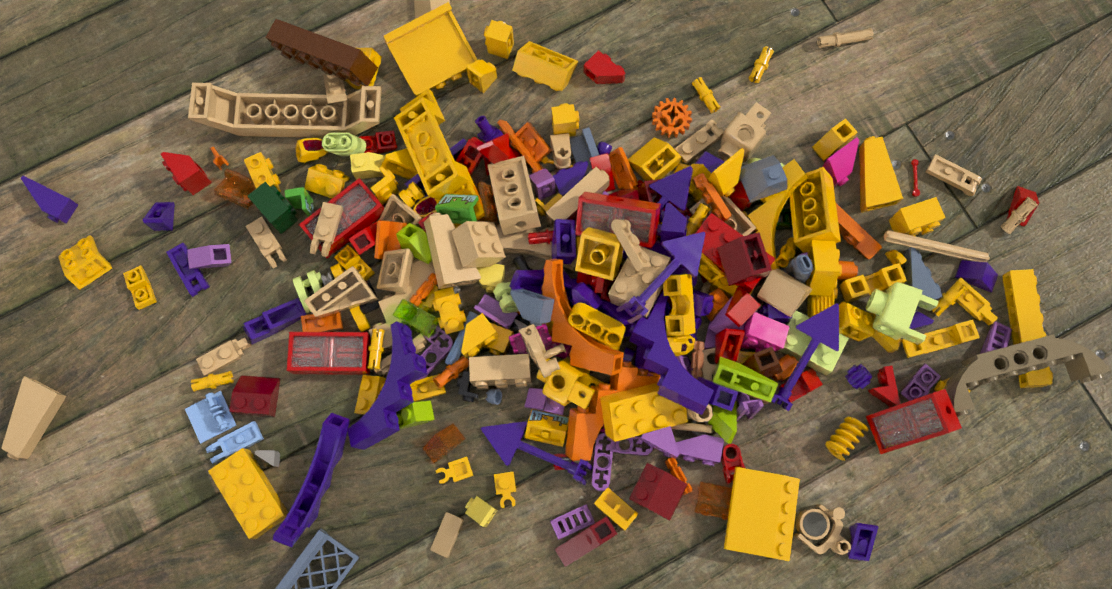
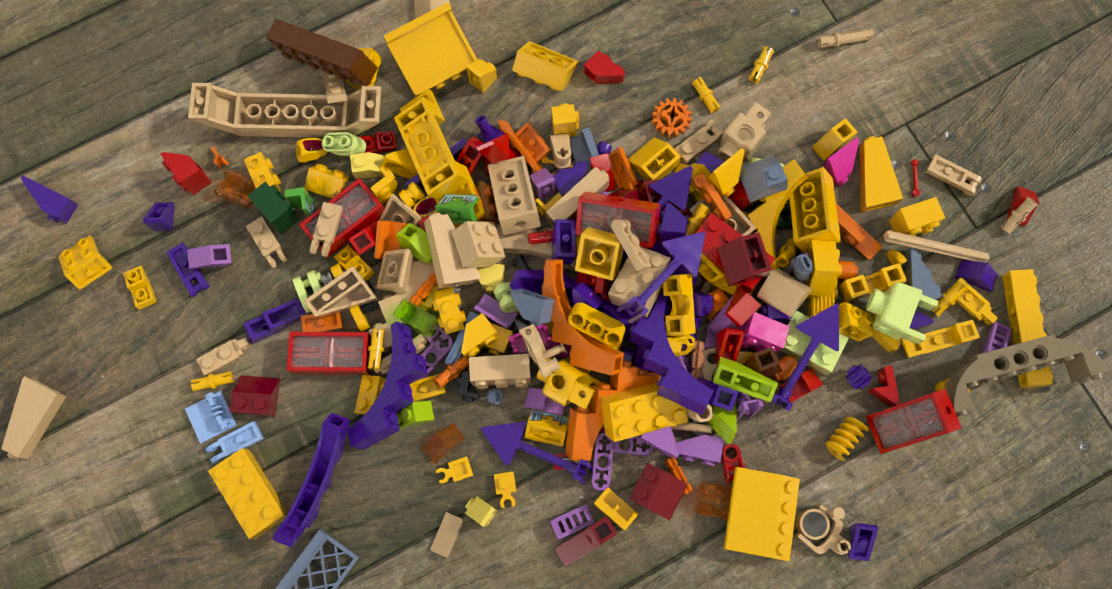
(270, 456): light grey slope -> none
(499, 38): yellow brick -> none
(920, 383): medium lavender slope -> none

